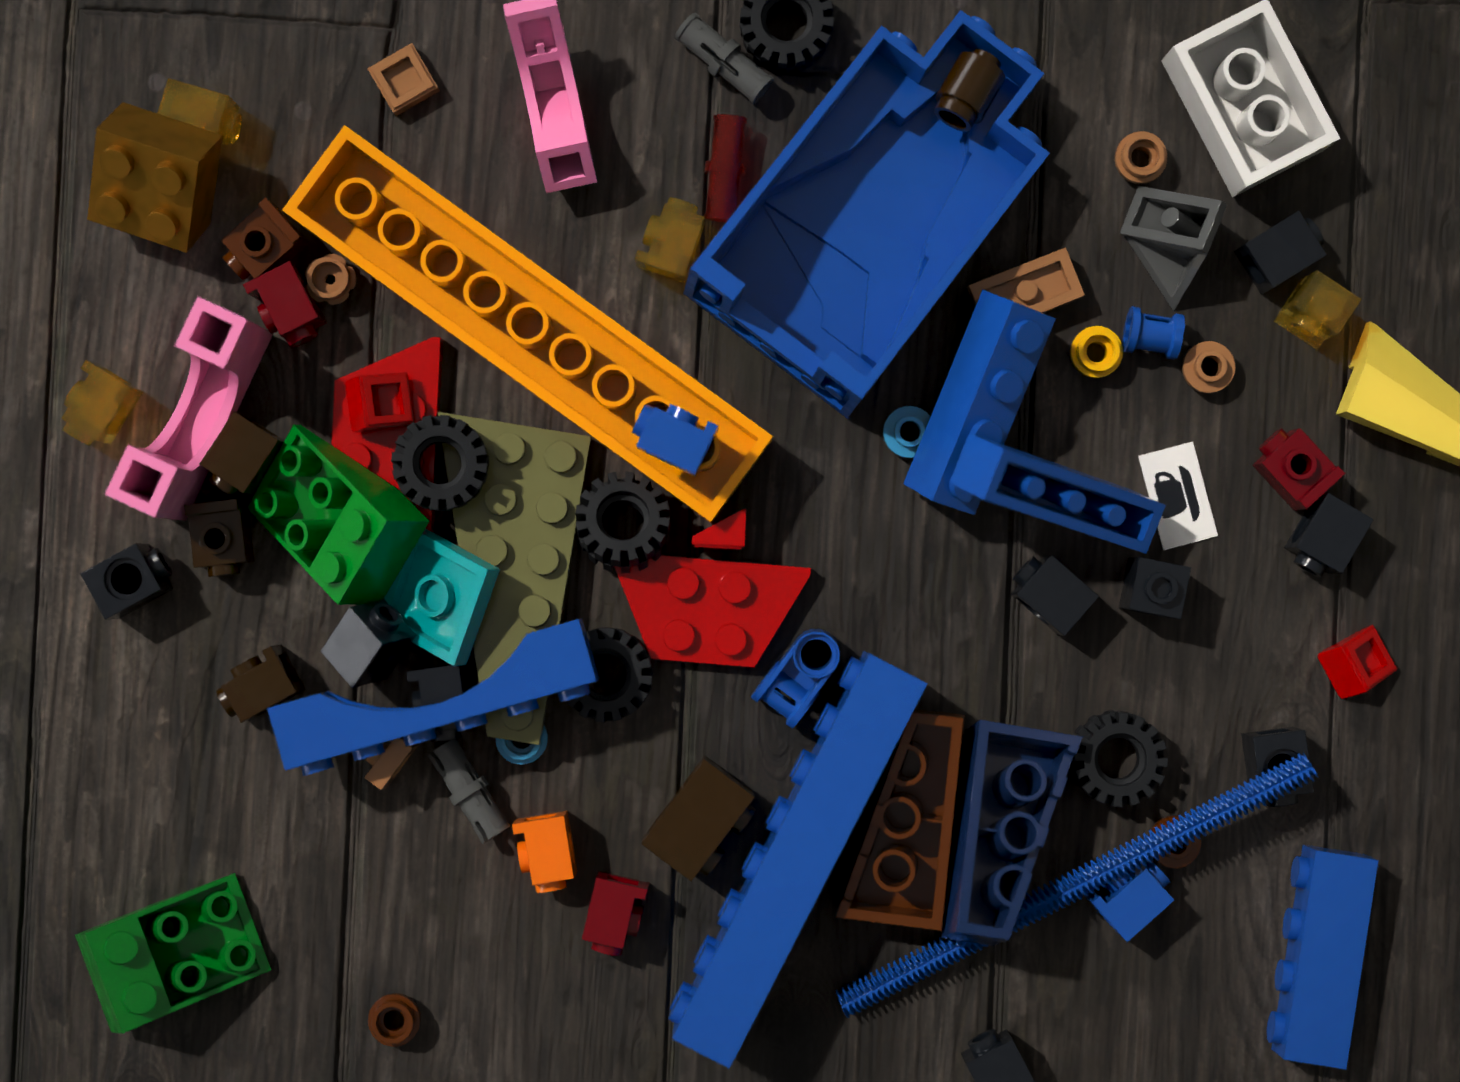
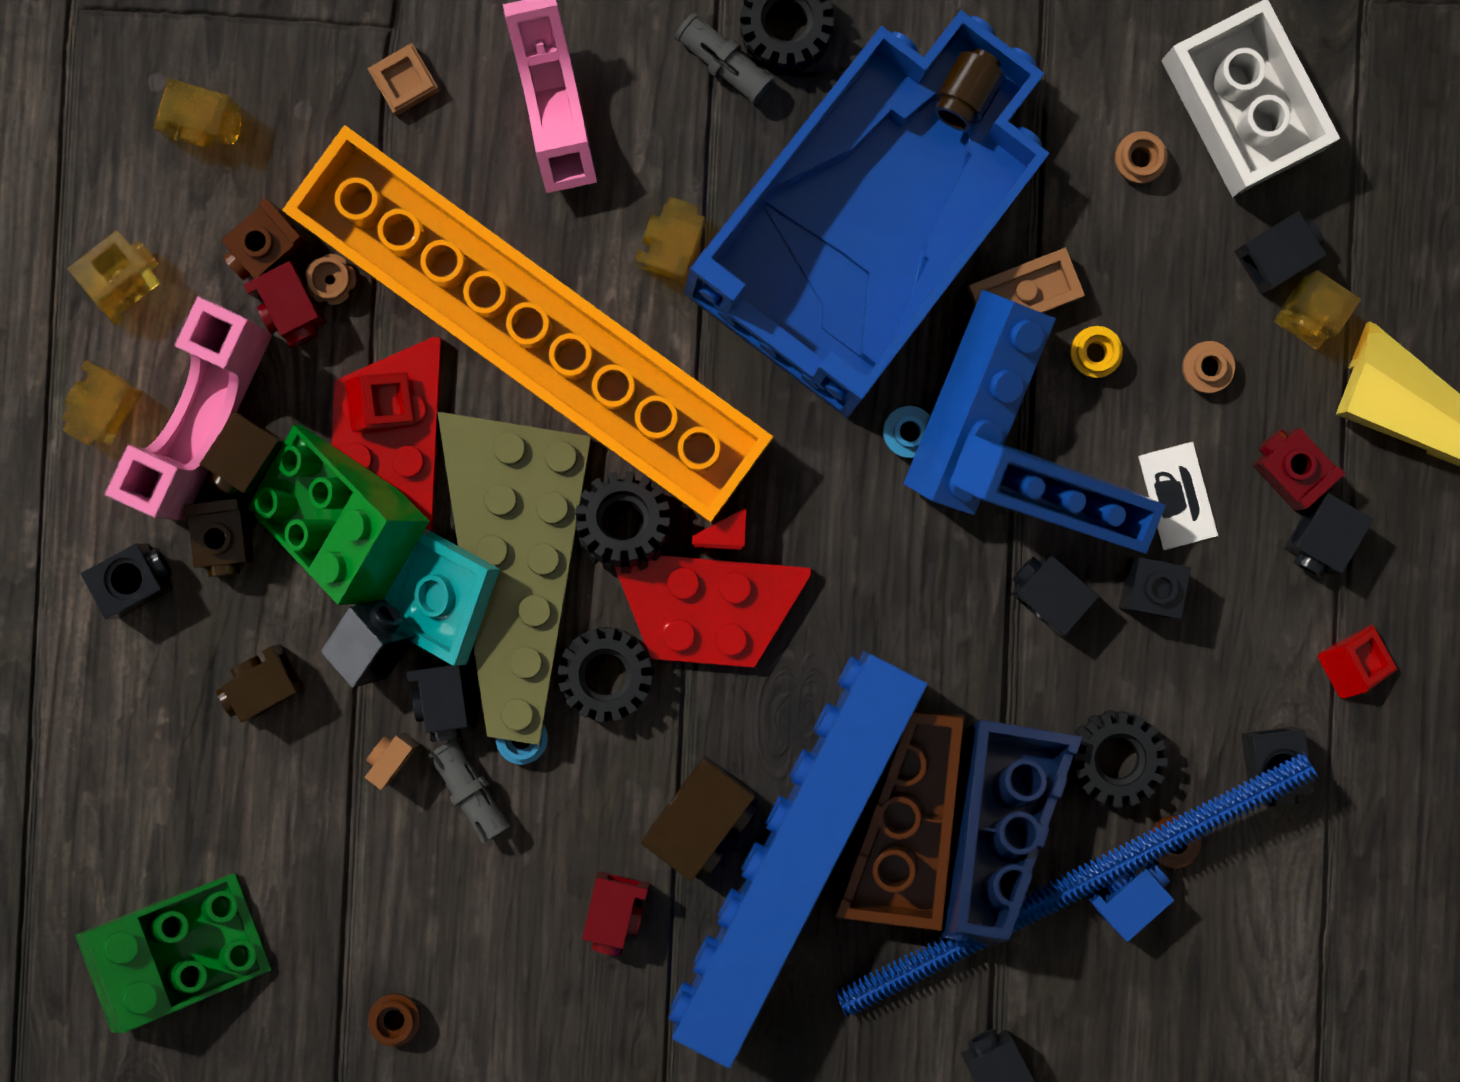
(115, 274): none -> clear yellow brick
(154, 177): pearl gold brick -> none
(330, 725): blue arch -> none
(429, 432): black tyre -> none
(546, 850): orange brick -> none
(673, 437): blue brick -> none
(725, 167): clear red pin -> none
(797, 678): blue piece -> none
(1153, 333): blue bush -> none
(1171, 236): dark grey slope -> none
(1322, 956): blue brick -> none

